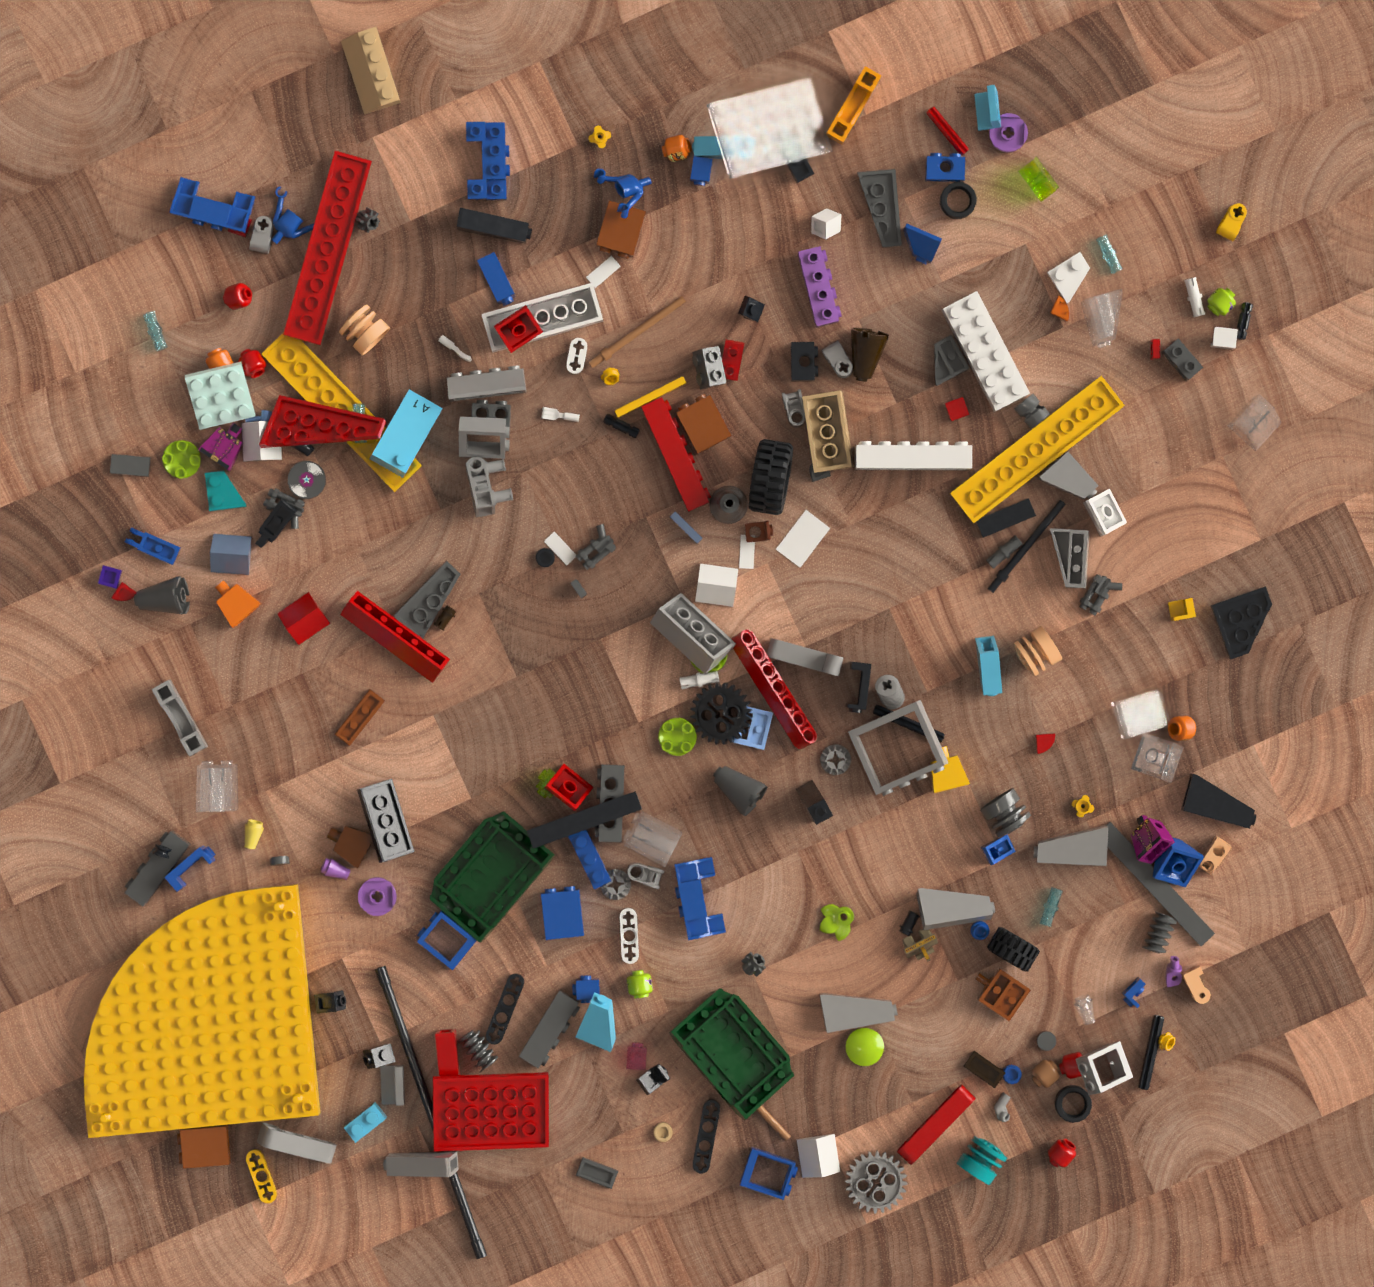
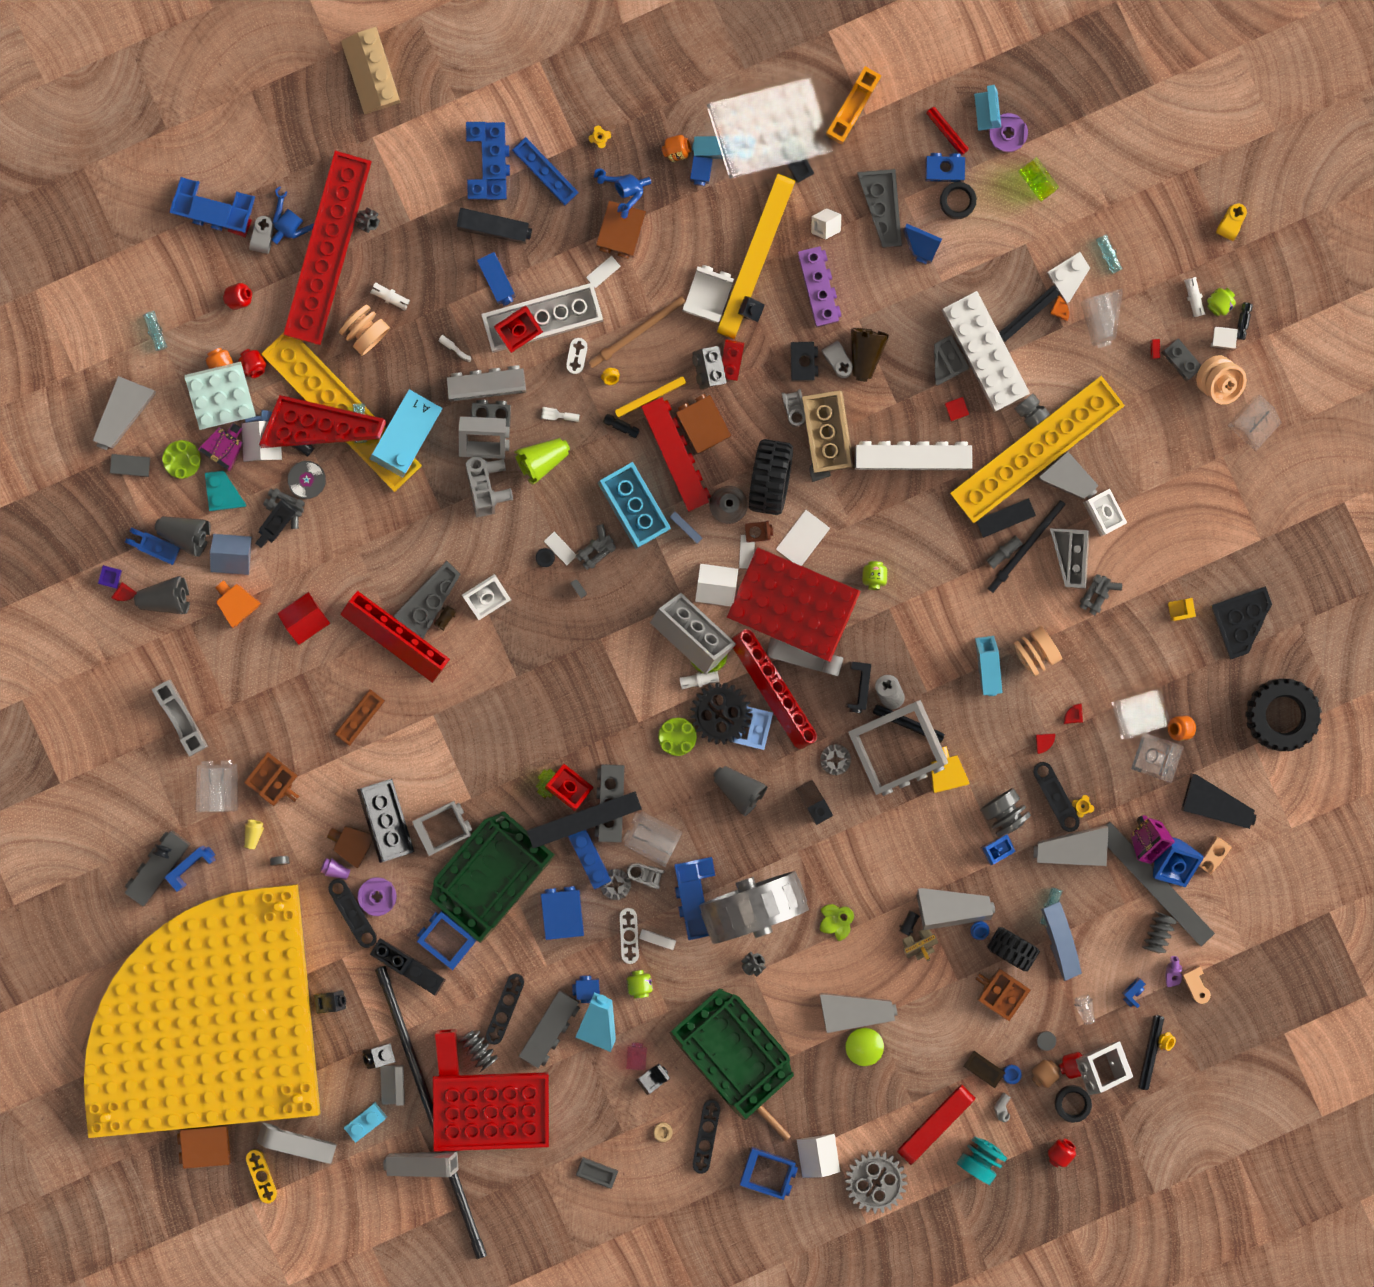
(122, 409): none -> light grey slope
(184, 533): none -> dark grey cone
(272, 780): none -> dark orange plate
(352, 913): none -> black plate
(390, 296): none -> white pin
(408, 966): none -> black slope
(465, 825): none -> light grey window
(486, 597): none -> white slope
(541, 458): none -> lime cone
(545, 171): none -> blue tile
(634, 505): none -> medium azure brick
(657, 939): none -> white beam
(708, 294): none -> white panel
(754, 907): none -> flat silver wheel
(756, 254): none -> yellow beam
(793, 604): none -> red plate
(874, 575): none -> lime head
(1029, 313): none -> black axle
(1056, 796): none -> black plate
(1062, 941): none -> sand blue slope
(1074, 714): none -> red tile
(1221, 379): none -> light nougat wheel
(1309, 714): none -> black tyre

